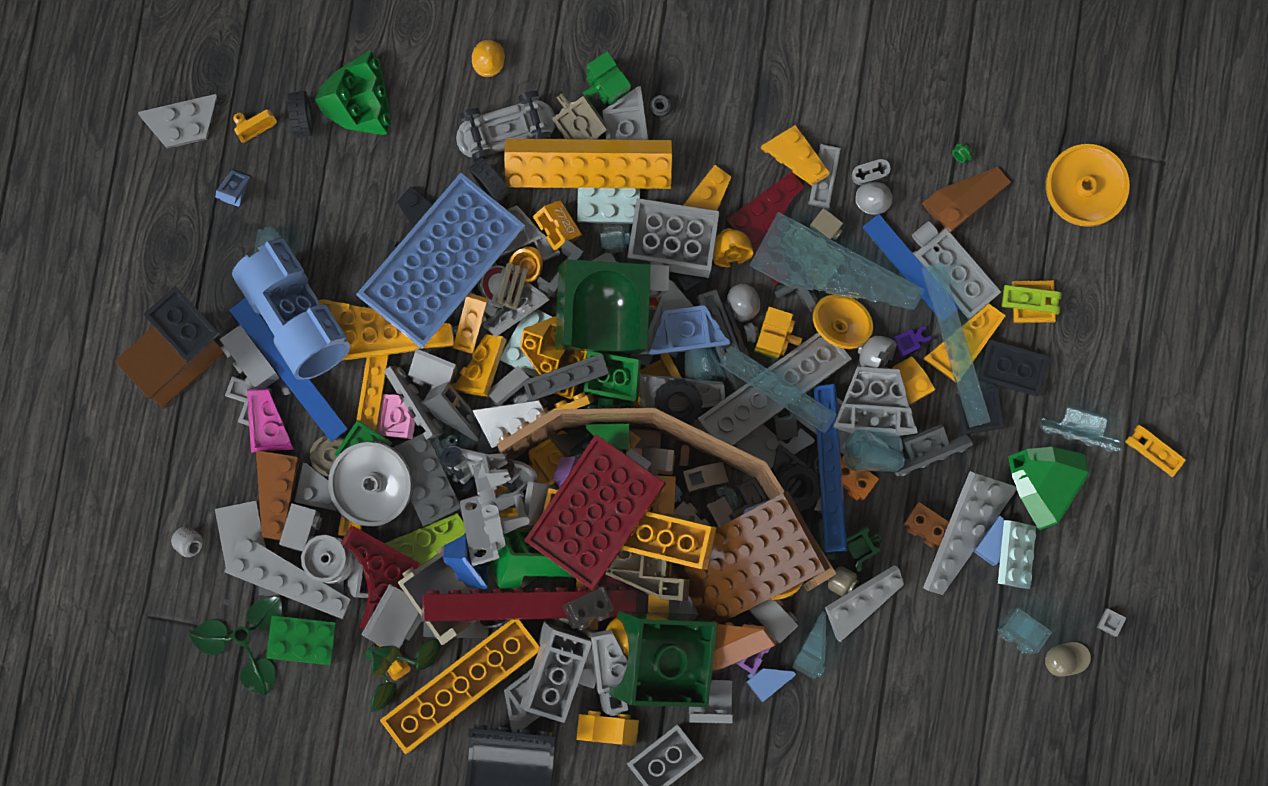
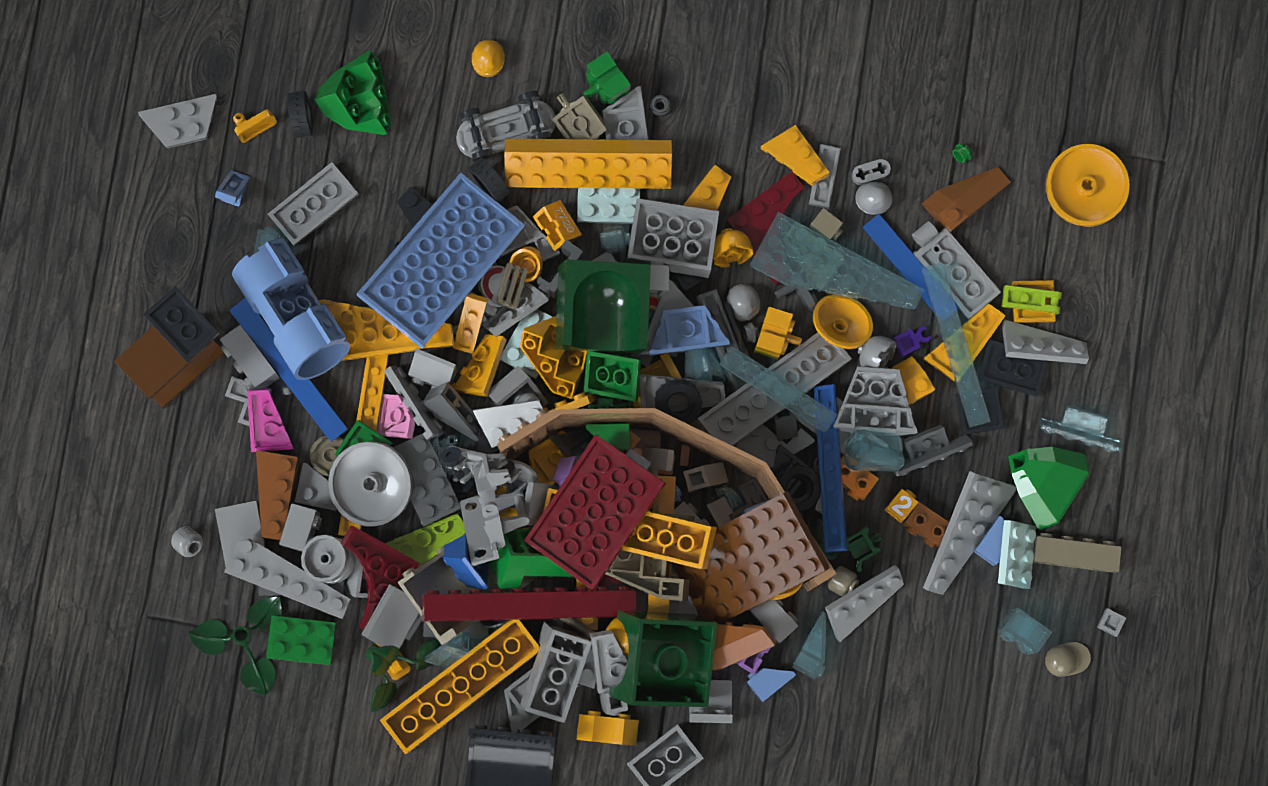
(313, 204): none -> light grey plate
(450, 651): none -> clear light blue panel
(566, 377): dark grey plate -> none
(587, 608): clear smoke brick -> none
(902, 505): none -> light orange brick
(1038, 344): none -> light grey wing
(1077, 554): none -> dark tan brick
(1156, 451): light orange plate -> none

